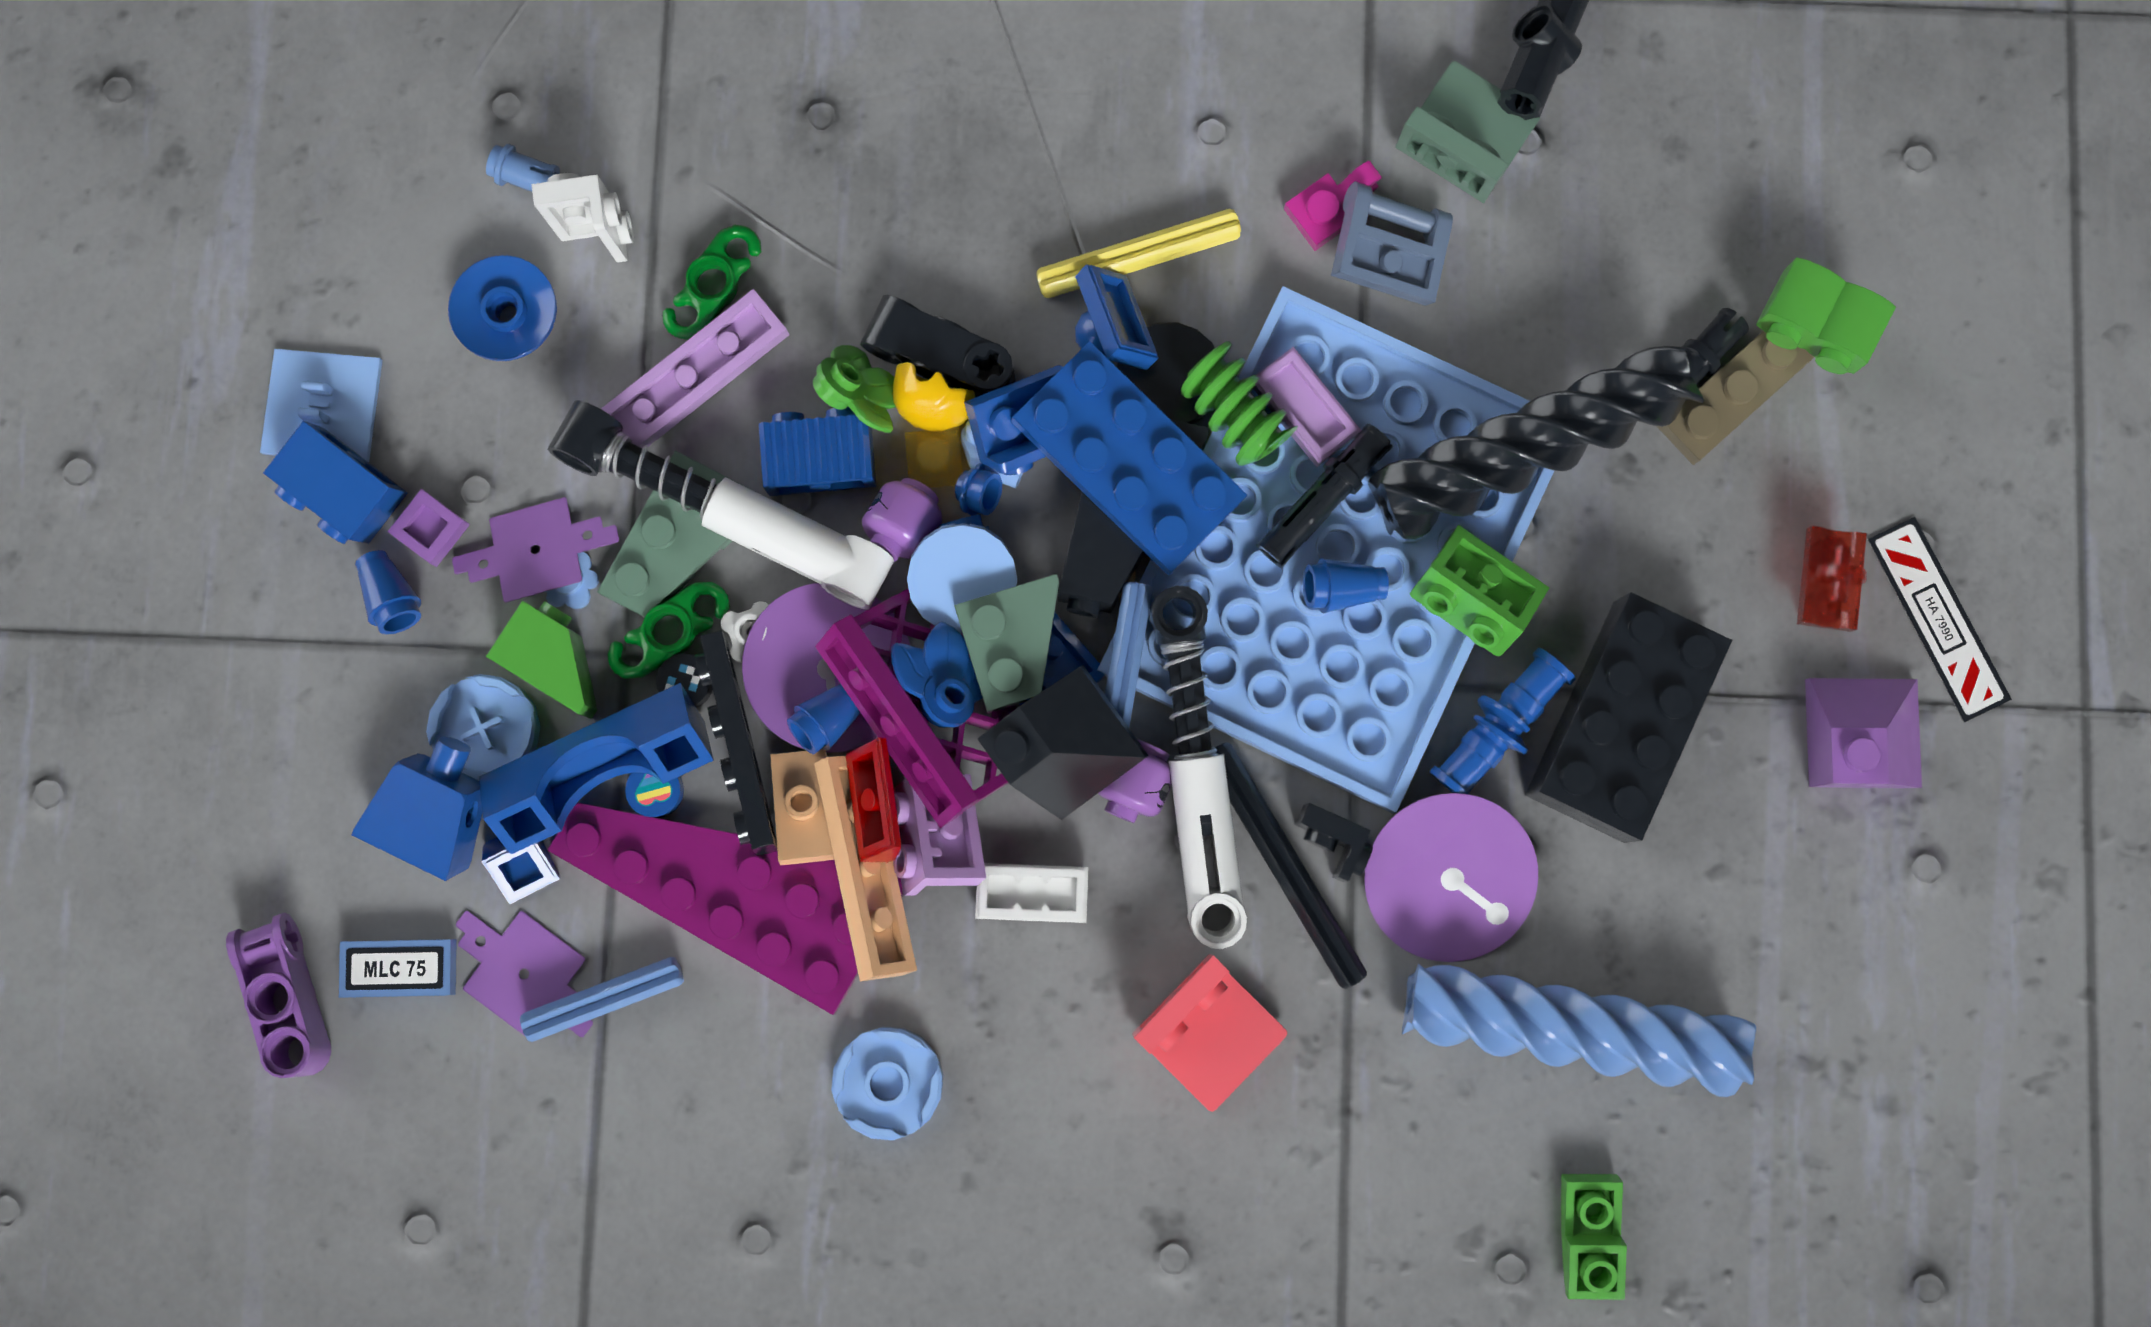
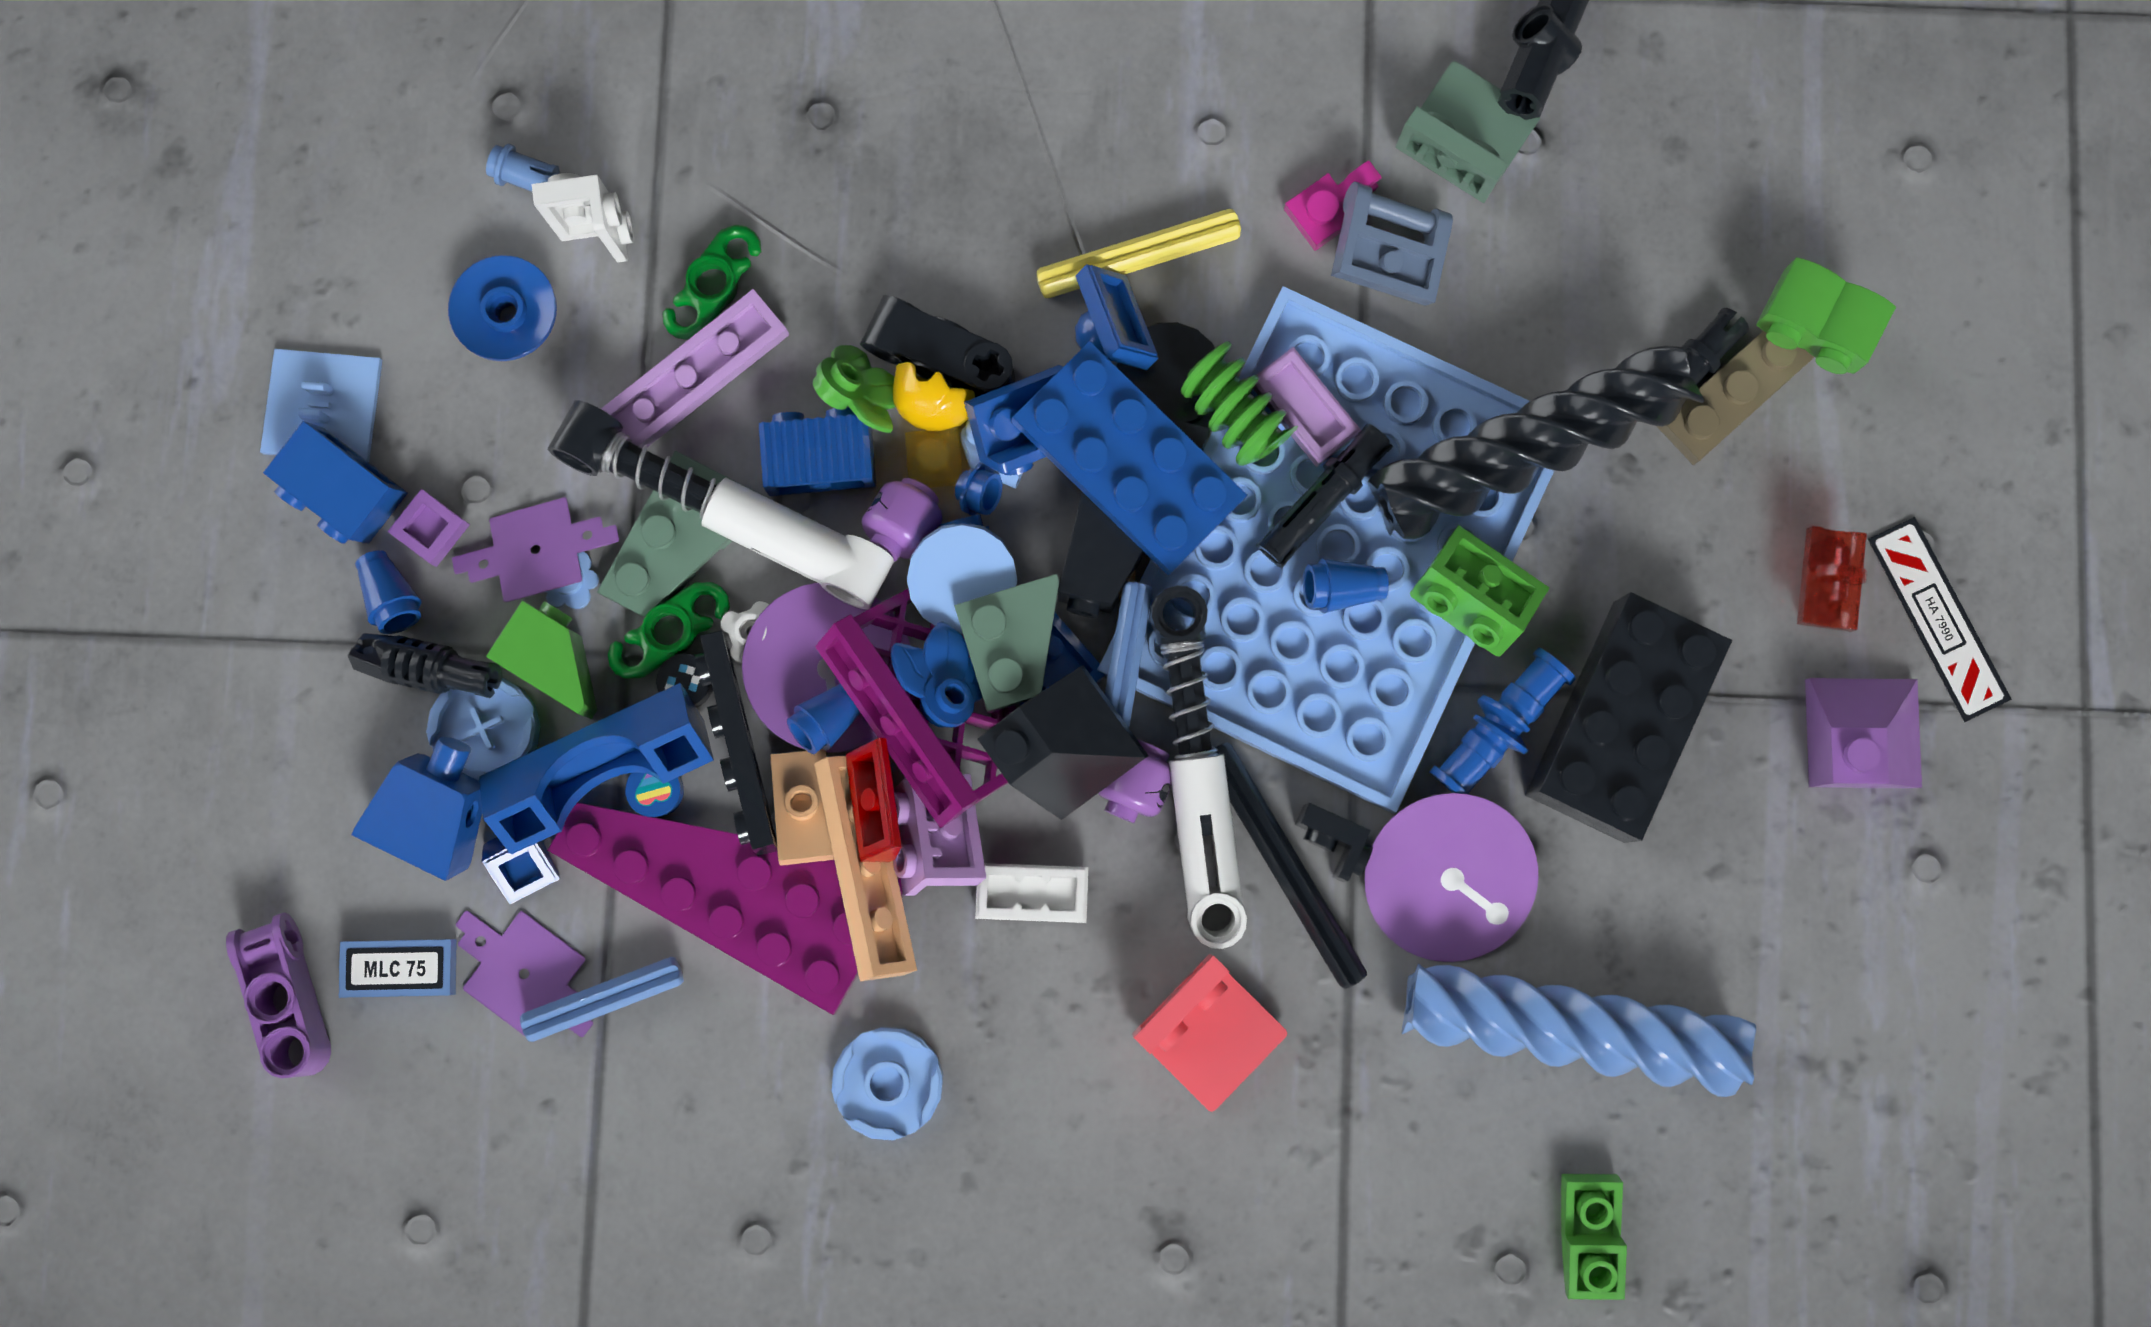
(422, 665): none -> black hinge

